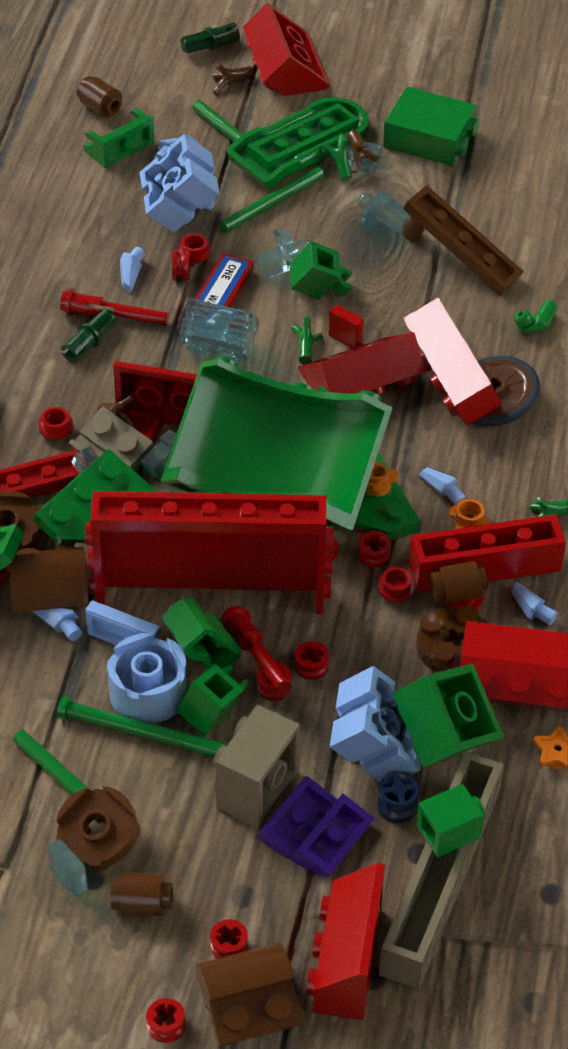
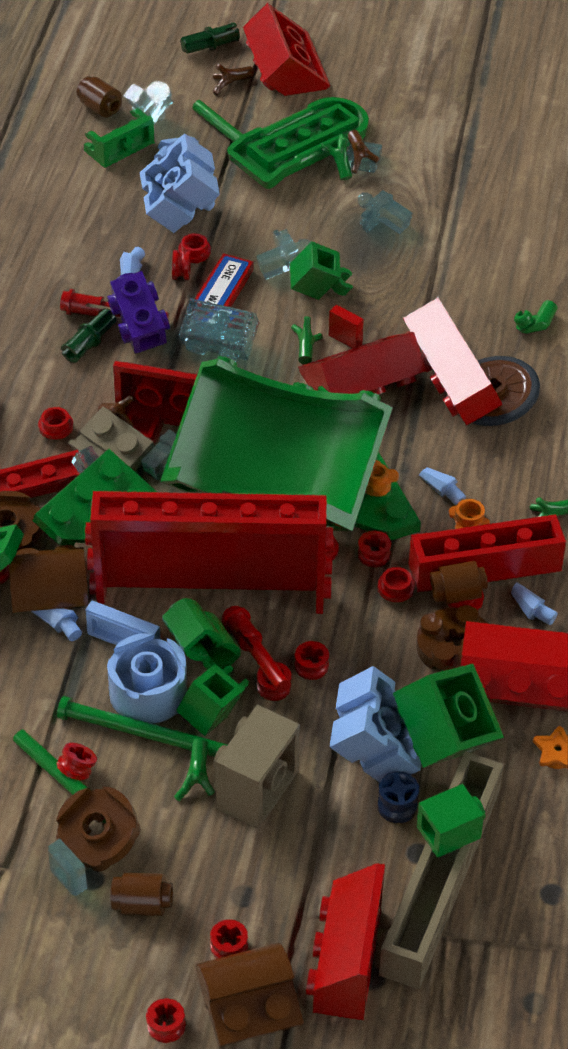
(76, 761): none -> red bush
(136, 305): none -> dark purple brick
(152, 100): none -> clear light blue piece
(197, 770): none -> green bar
(271, 200): green bar -> none
(315, 827): dark purple slope -> none
(430, 126): green brick -> none
(461, 238): reddish brown piece -> none

